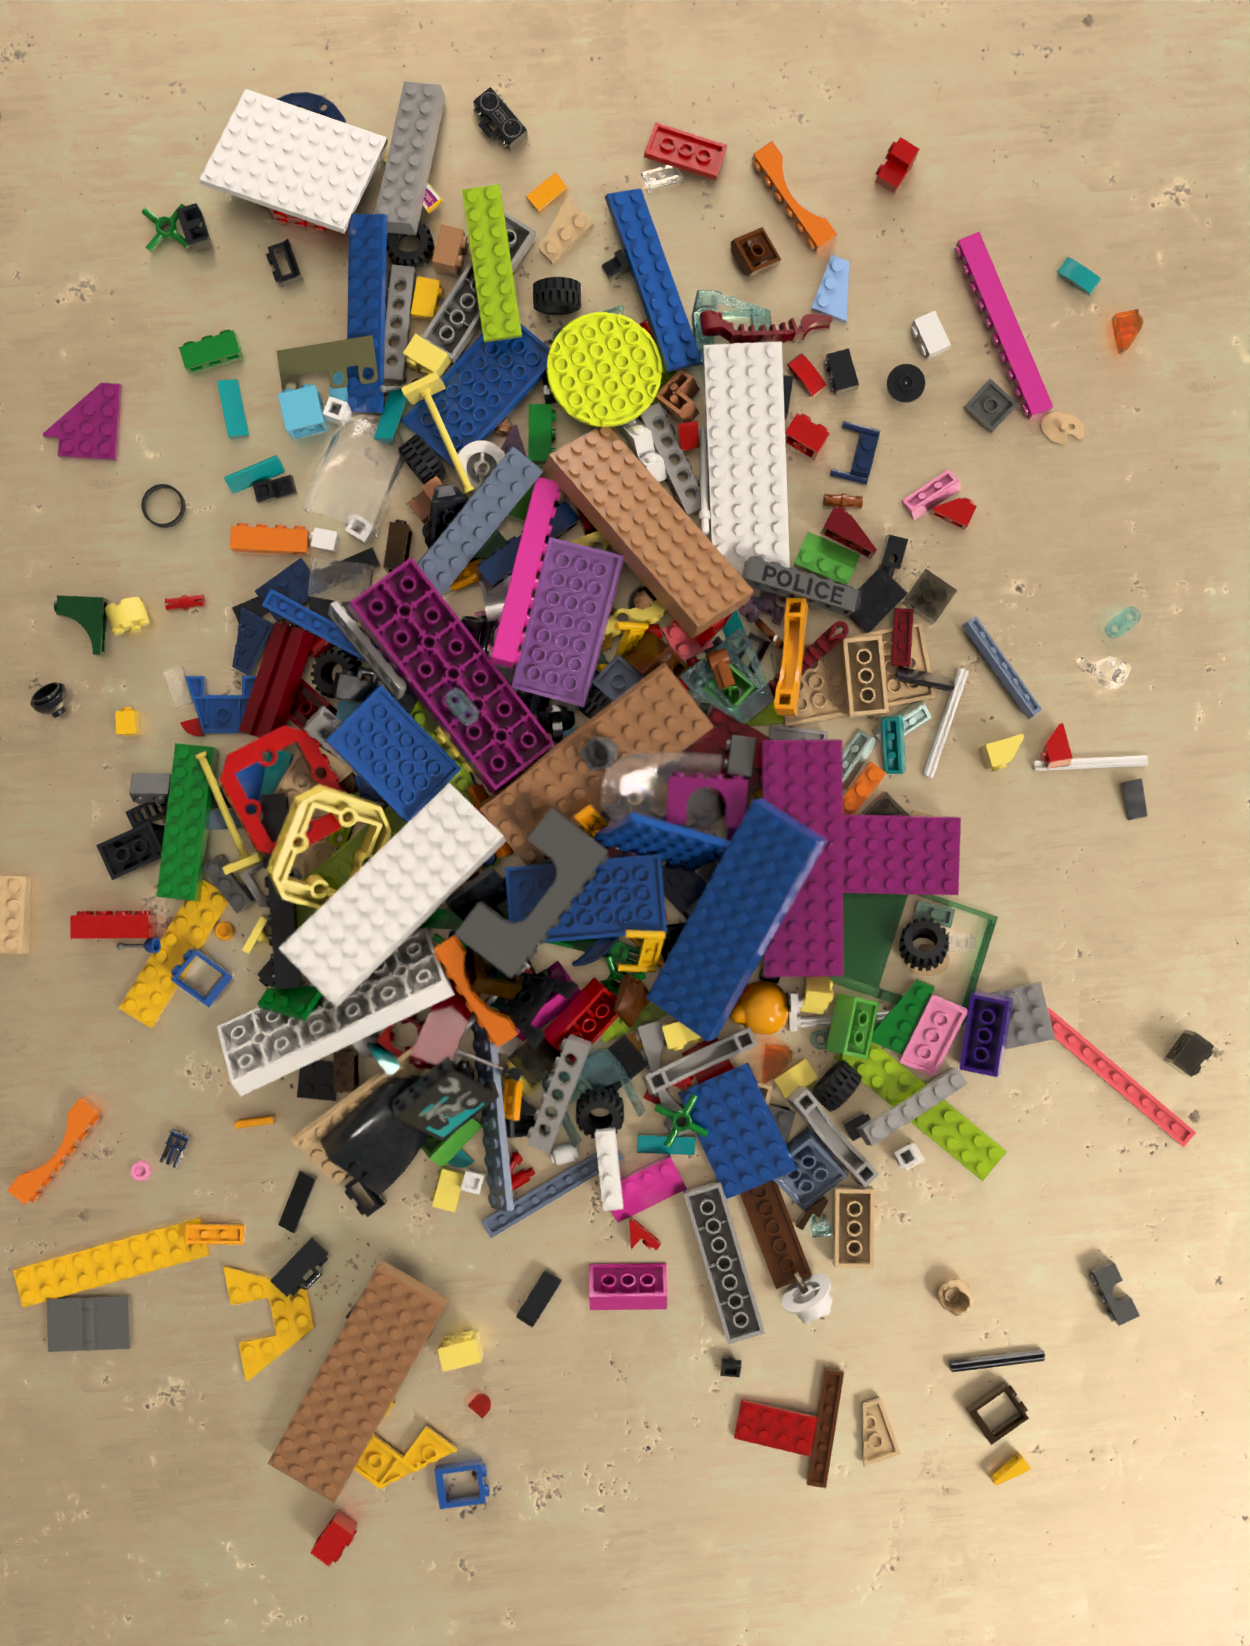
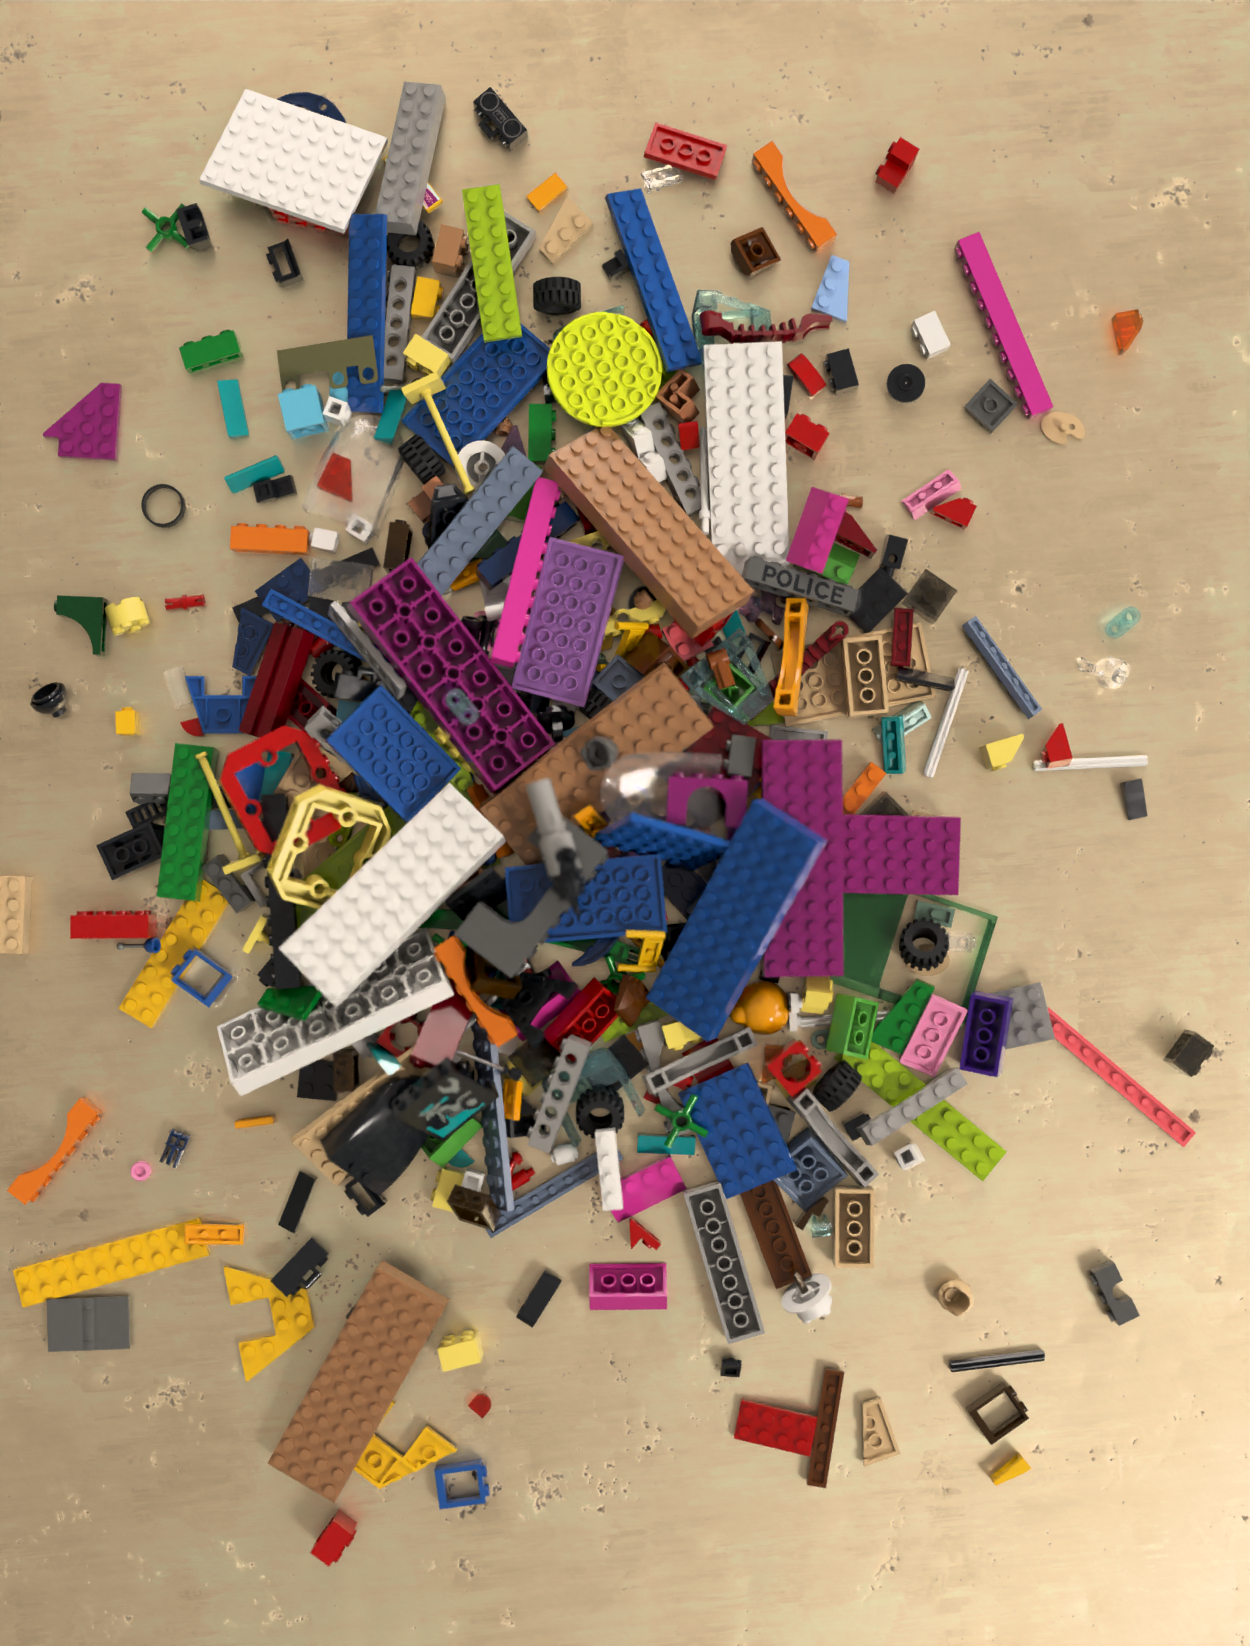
(224, 930): light orange tile -> none
(337, 477): none -> clear red wing
(469, 1204): none -> dark brown window
(556, 844): none -> light grey piece
(793, 1084): none -> red brick
(817, 529): none -> dark pink slope
(855, 755): light aqua slope -> none
(863, 454): dark blue plate -> none
(1079, 275): teal slope -> none

